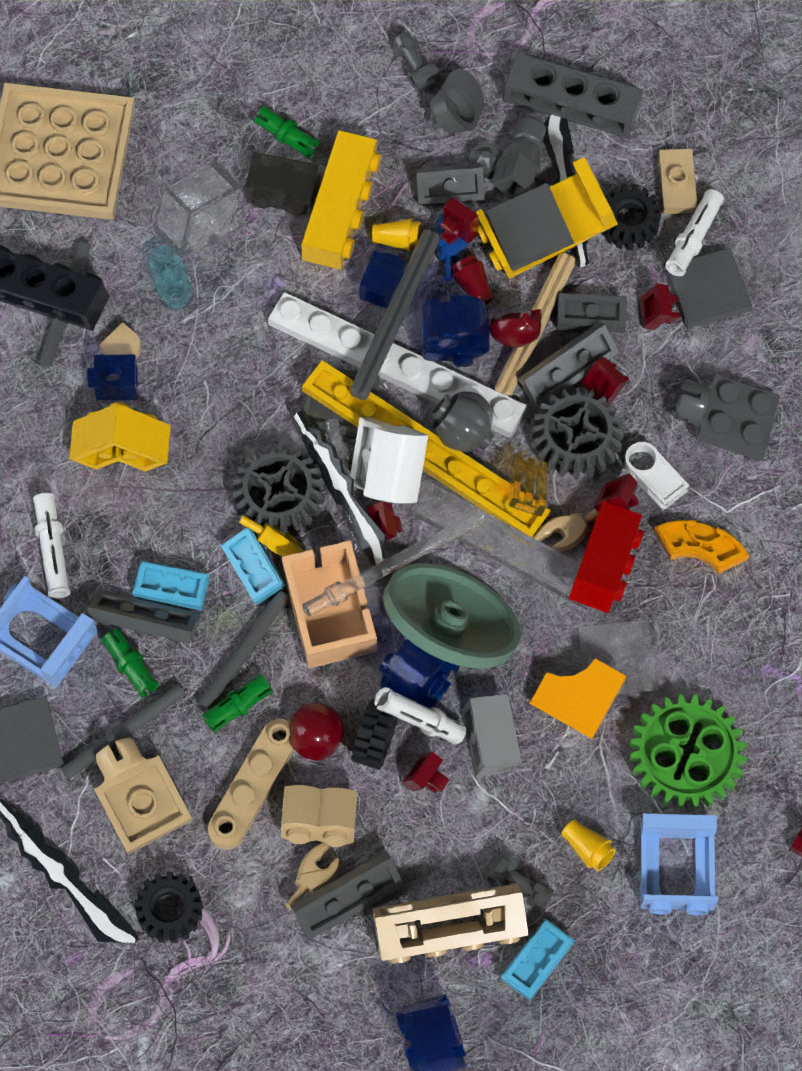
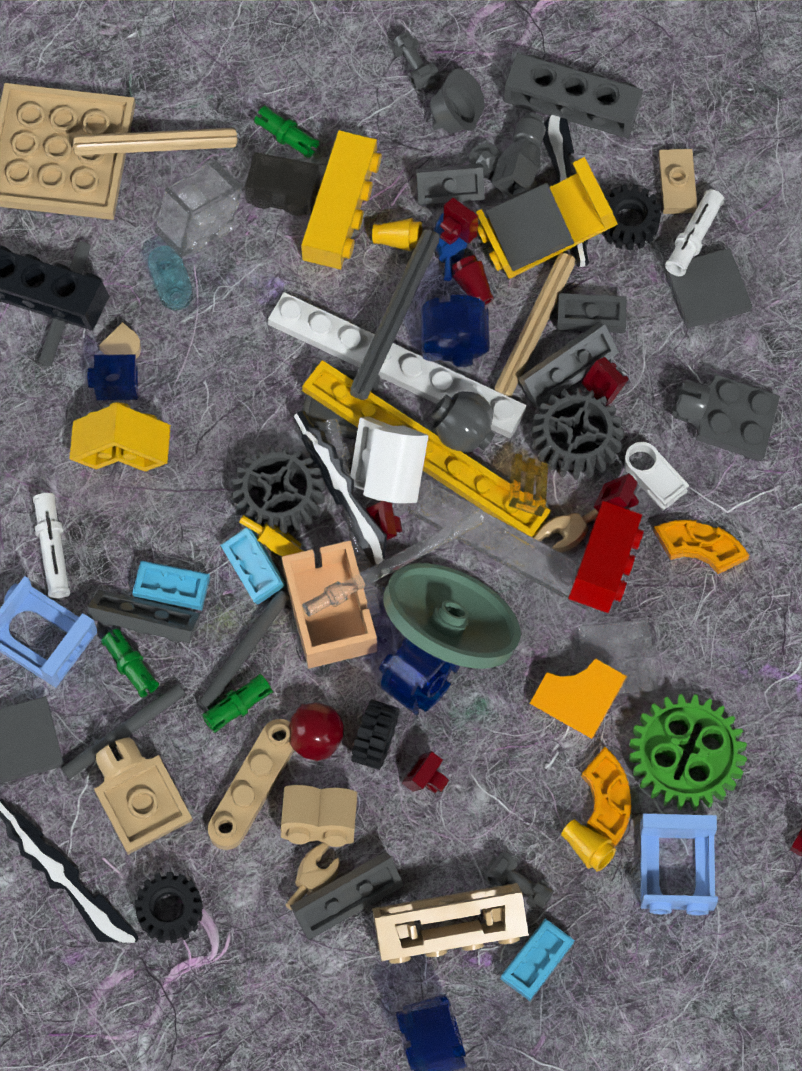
(154, 141): none -> tan axle
(381, 278): clear blue brick -> none
(430, 720): white pin -> none
(491, 735): light grey hinge -> none
(516, 328): dark red hair -> none
(610, 796): none -> light orange tile
(657, 306): dark red tile -> none

